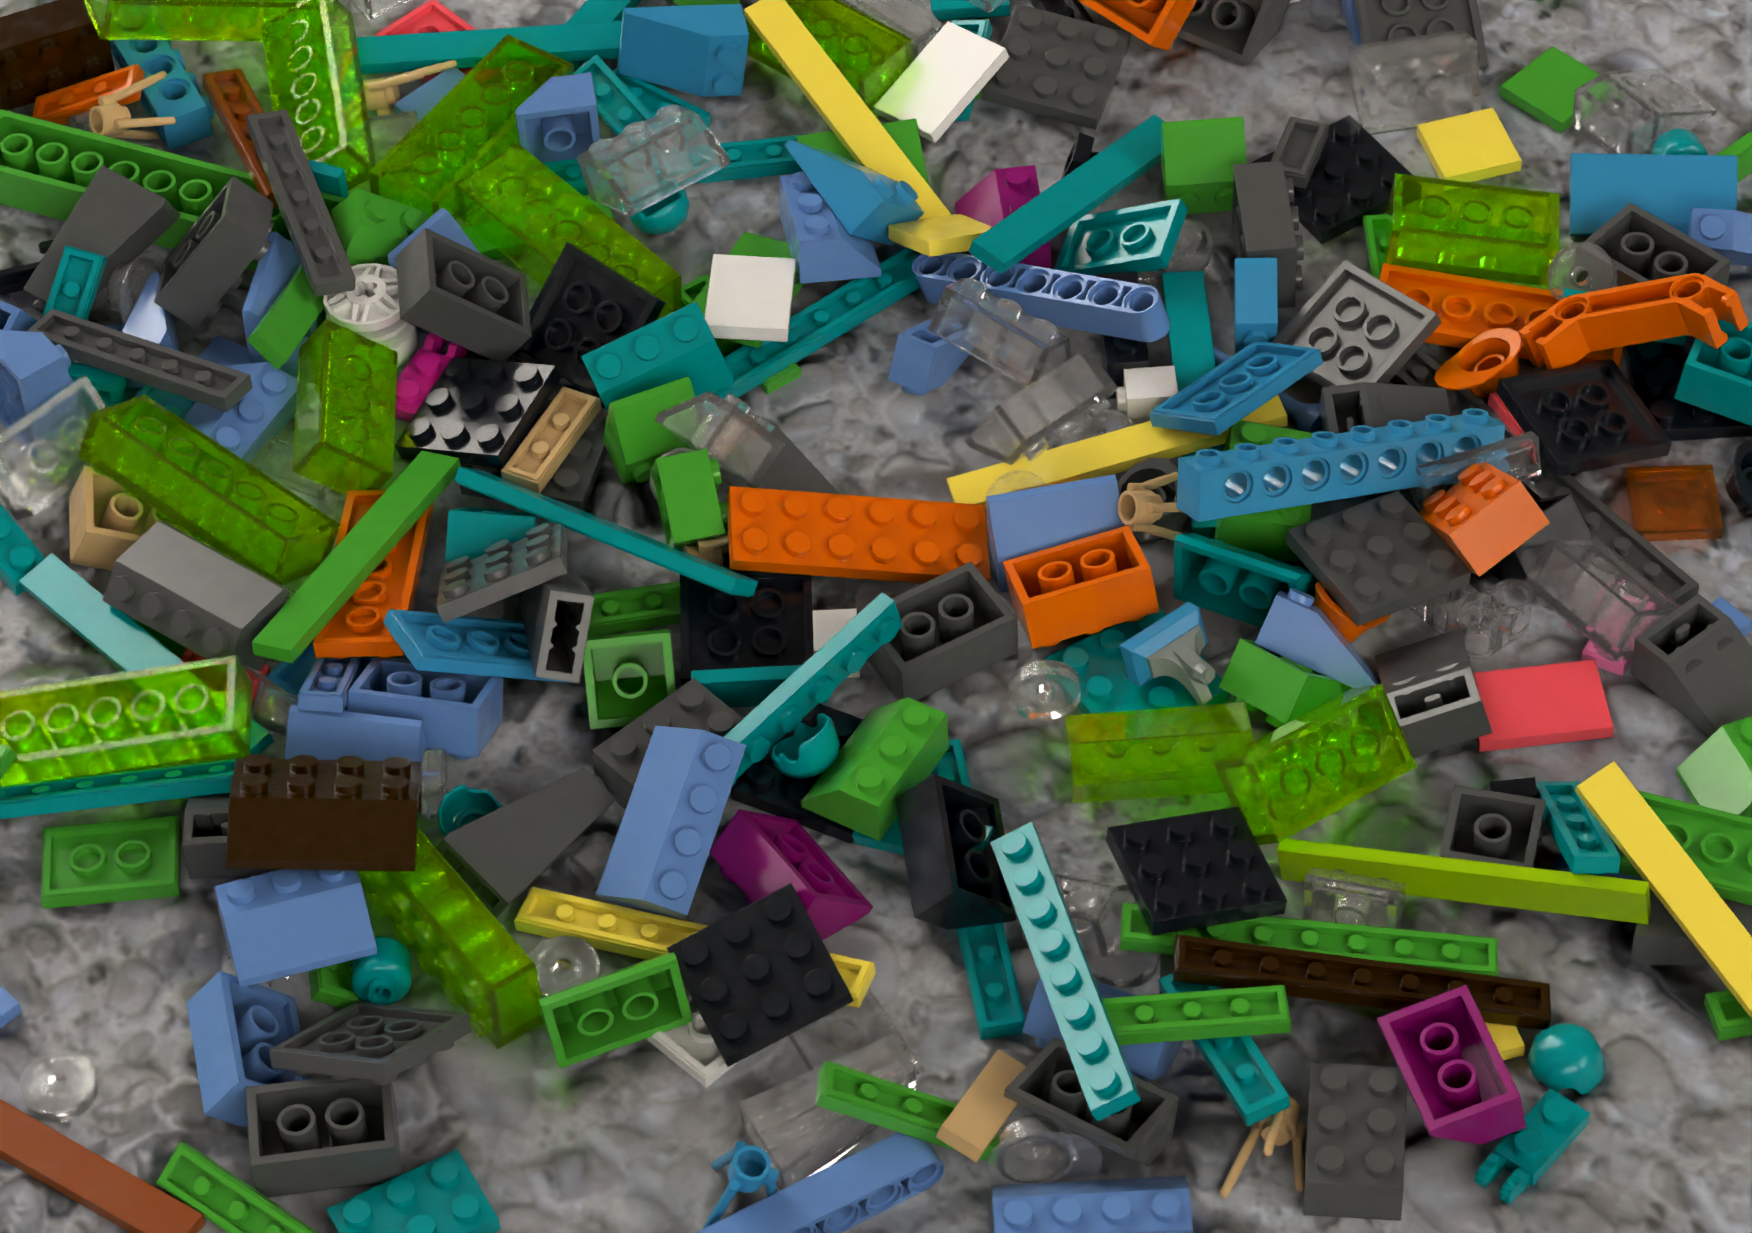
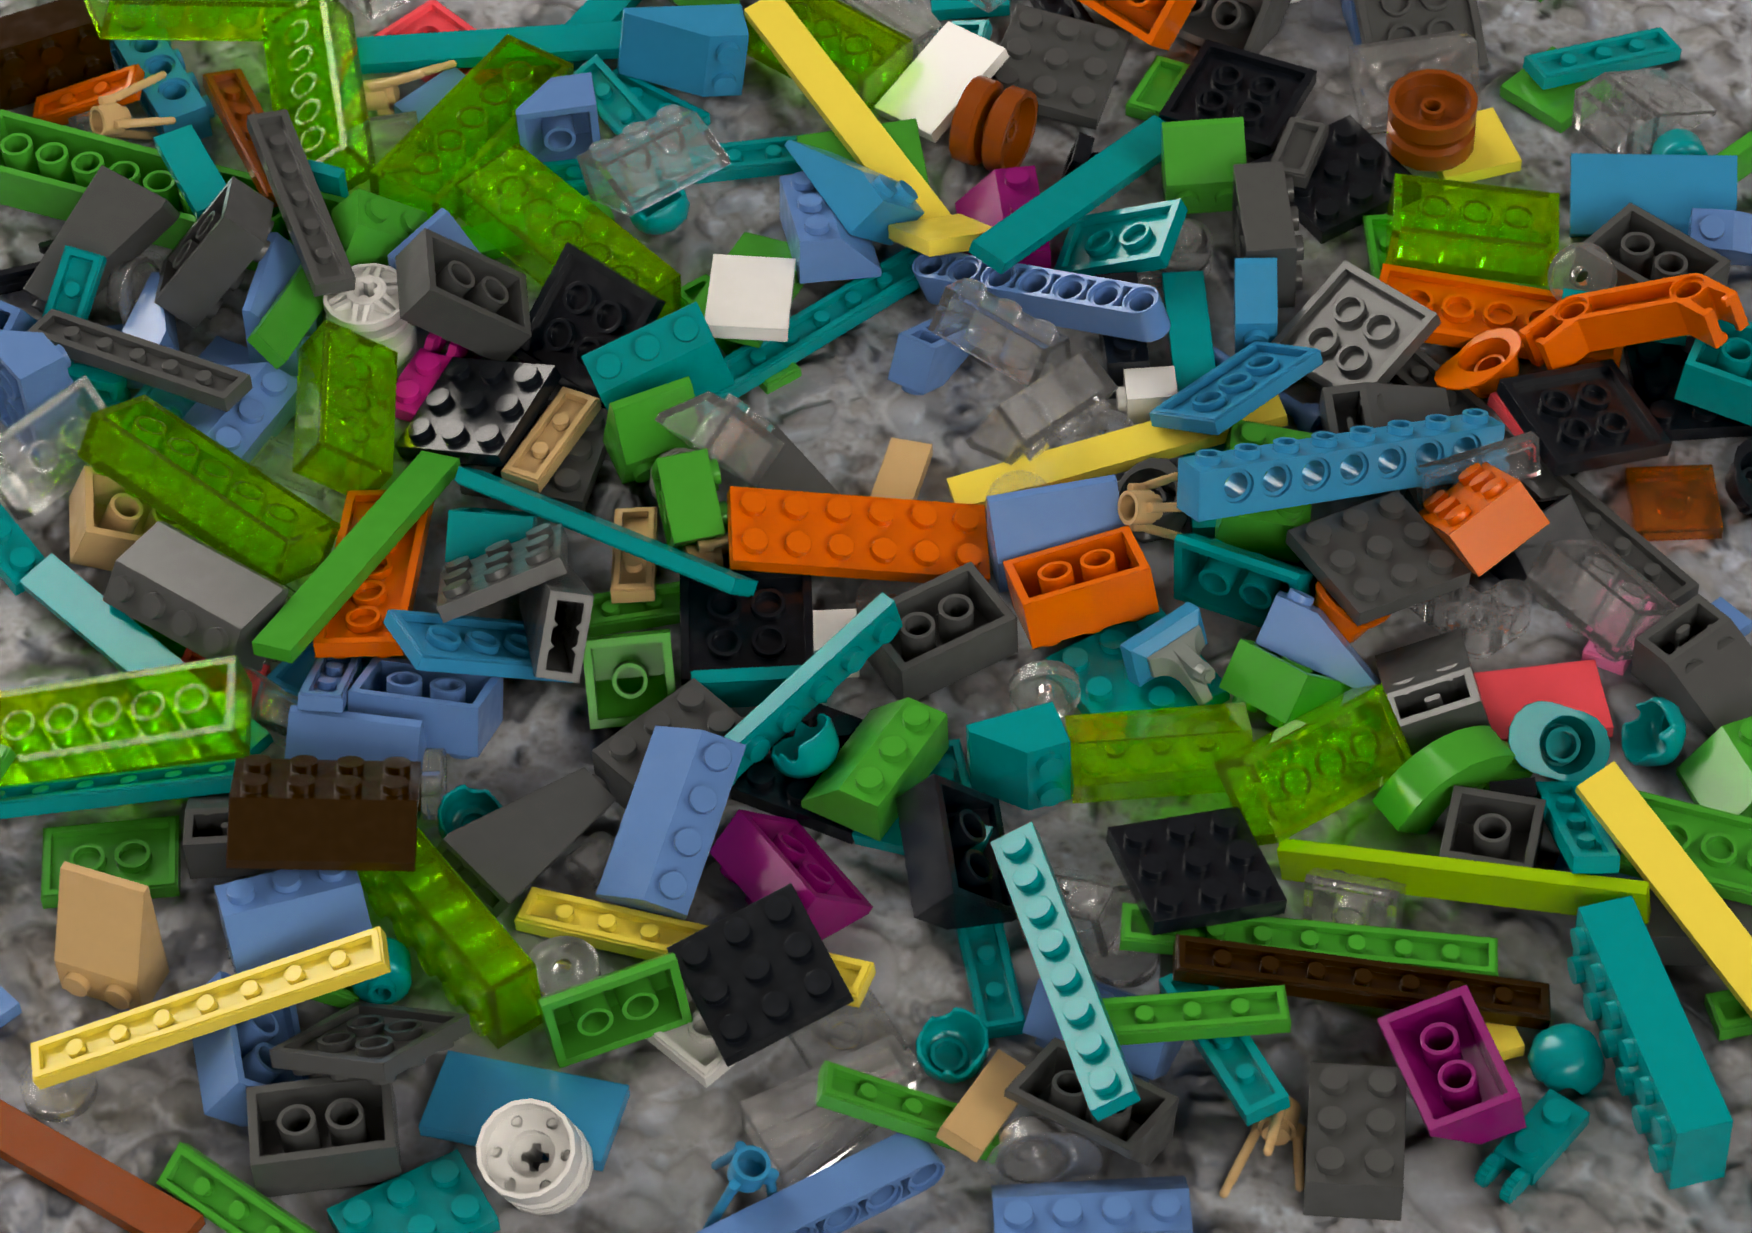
(107, 938): none -> tan slope
(190, 167): none -> teal tile
(210, 1007): none -> light yellow tile
(476, 1086): none -> dark azure tile
(519, 1137): none -> white wheel
(632, 576): none -> tan tile
(903, 469): none -> tan tile
(953, 1046): none -> teal hair
(993, 124): none -> dark orange wheel
(1021, 757): none -> teal slope
(1155, 88): none -> bright green tile
(1241, 84): none -> black plate
(1425, 782): none -> bright green arch
(1431, 120): none -> dark orange wheel
(1558, 741): none -> teal piece
(1593, 58): none -> teal tile
(1650, 1043): none -> teal brick
(1655, 734): none -> teal hair

